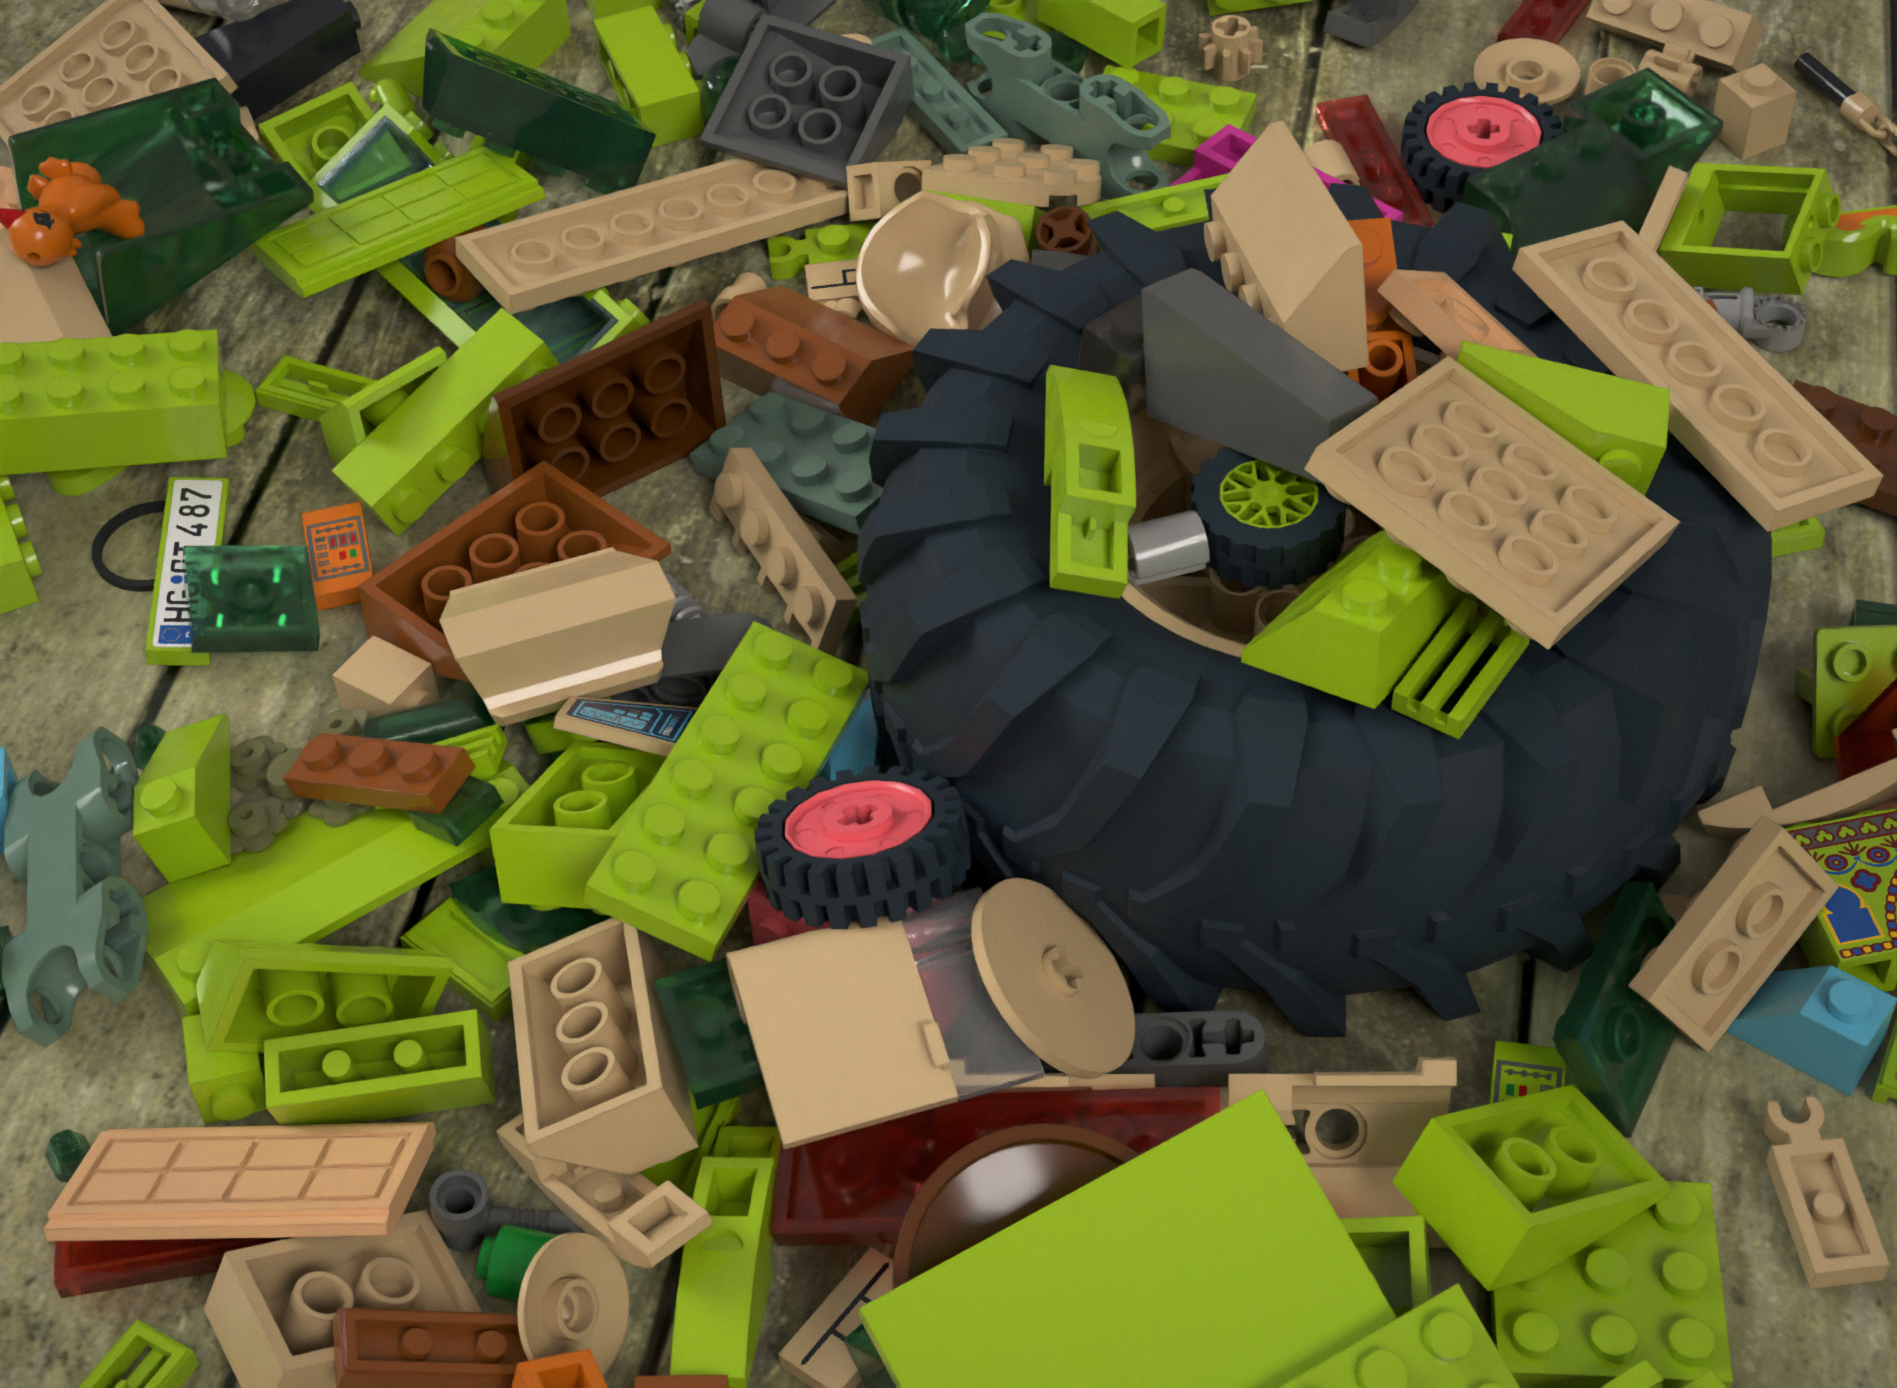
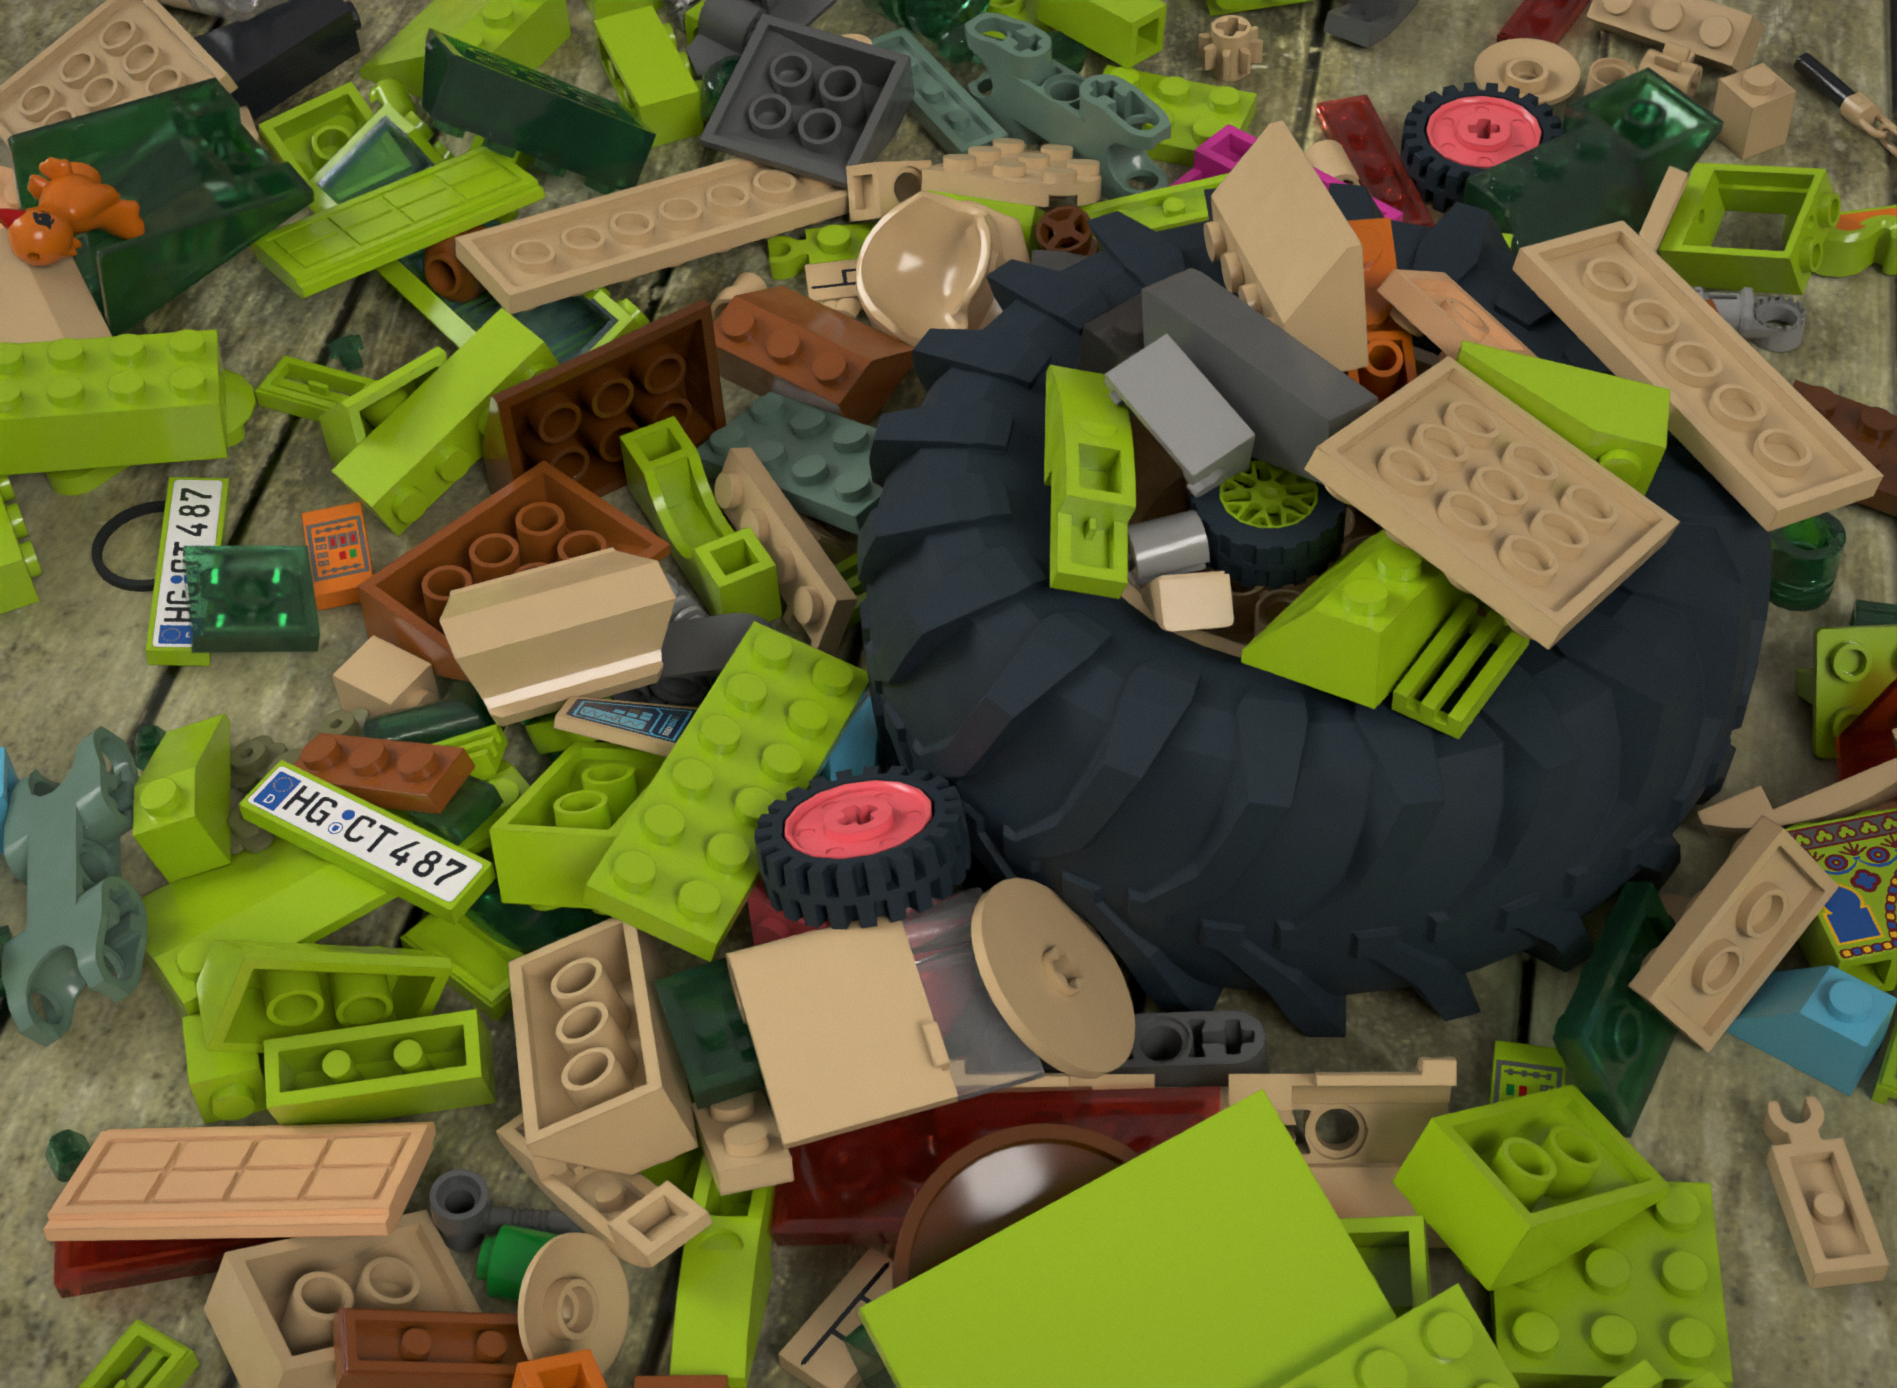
(347, 351): none -> clear green piece
(368, 841): none -> tile
(671, 488): none -> lime arch
(742, 1144): none -> tan hinge
(1183, 414): none -> light grey hinge
(1190, 601): none -> tan slope
(1806, 562): none -> clear green piece

